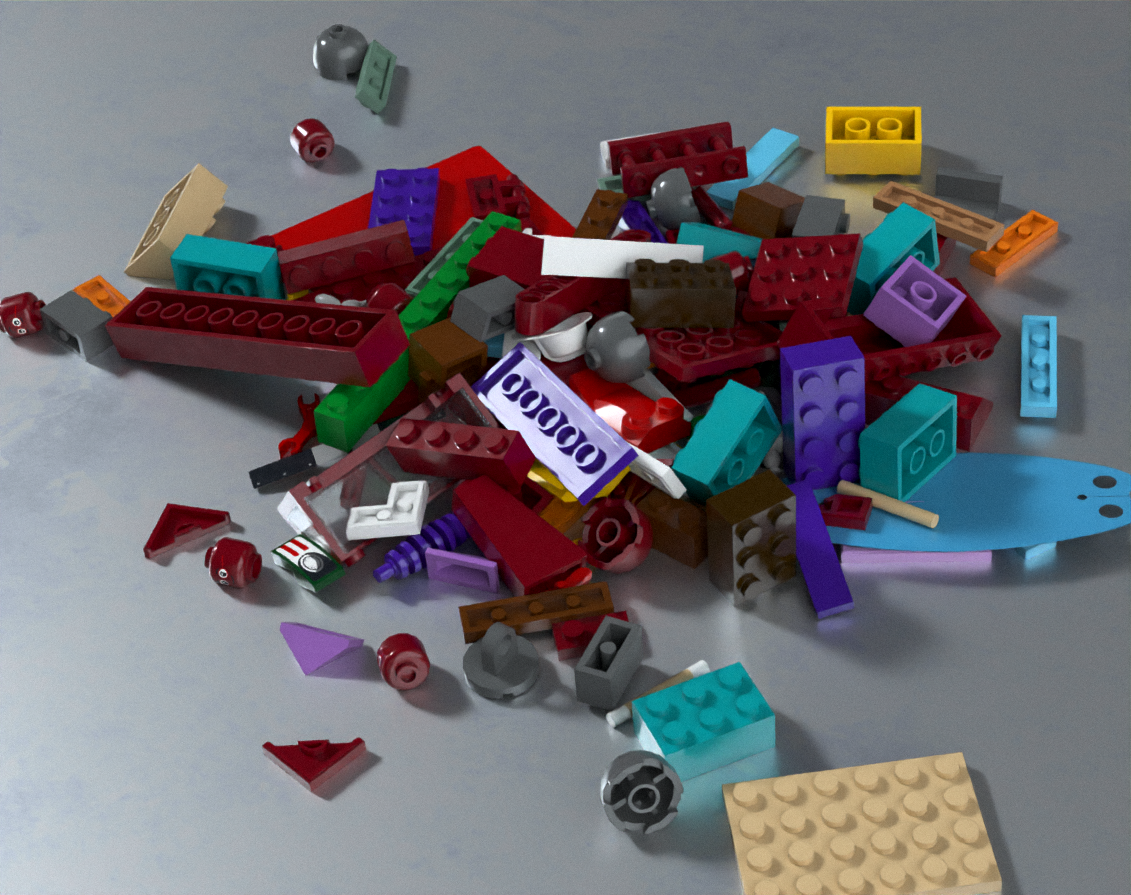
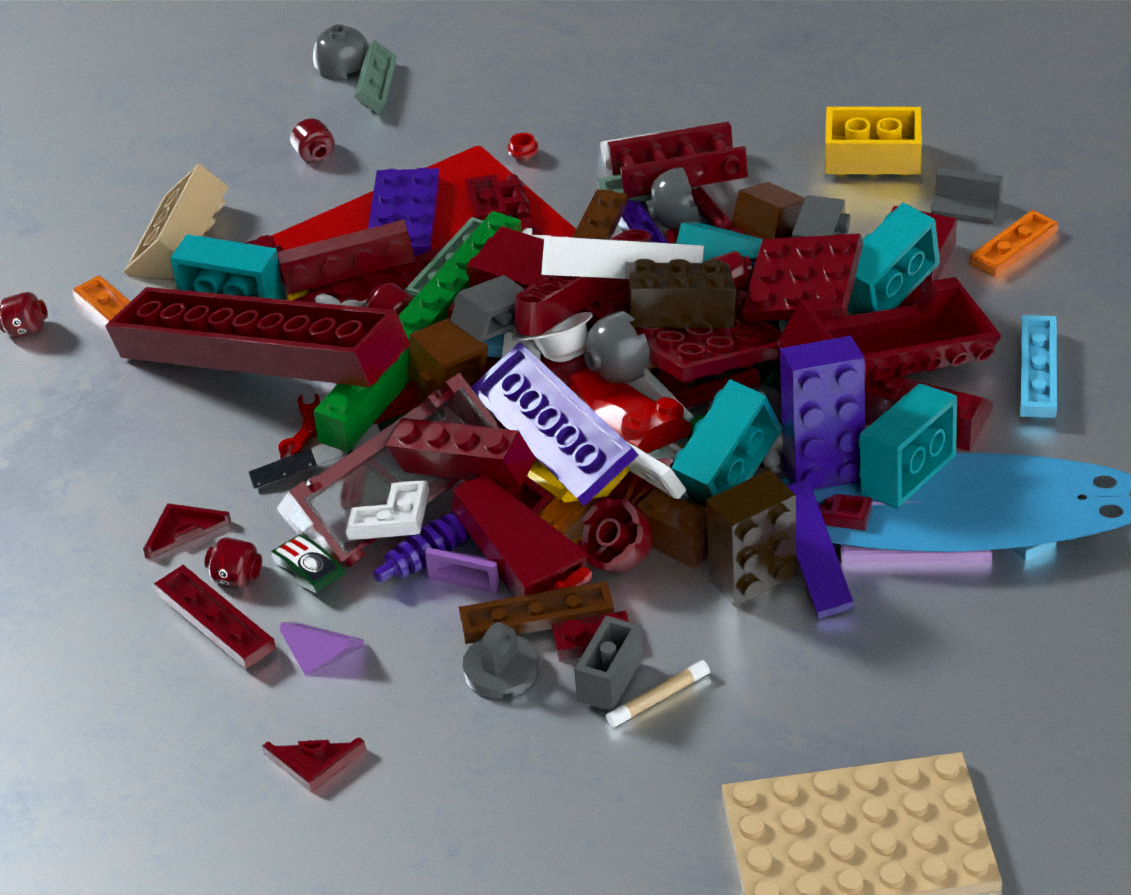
(77, 325): dark grey brick -> none
(215, 616): none -> dark red plate
(403, 661): dark red head -> none
(522, 146): none -> red plate
(640, 791): dark grey cylinder -> none
(705, 721): teal brick -> none
(761, 162): medium azure tile -> none
(890, 504): tan bar -> none
(914, 304): medium lavender brick -> none
(949, 219): medium nougat plate -> none

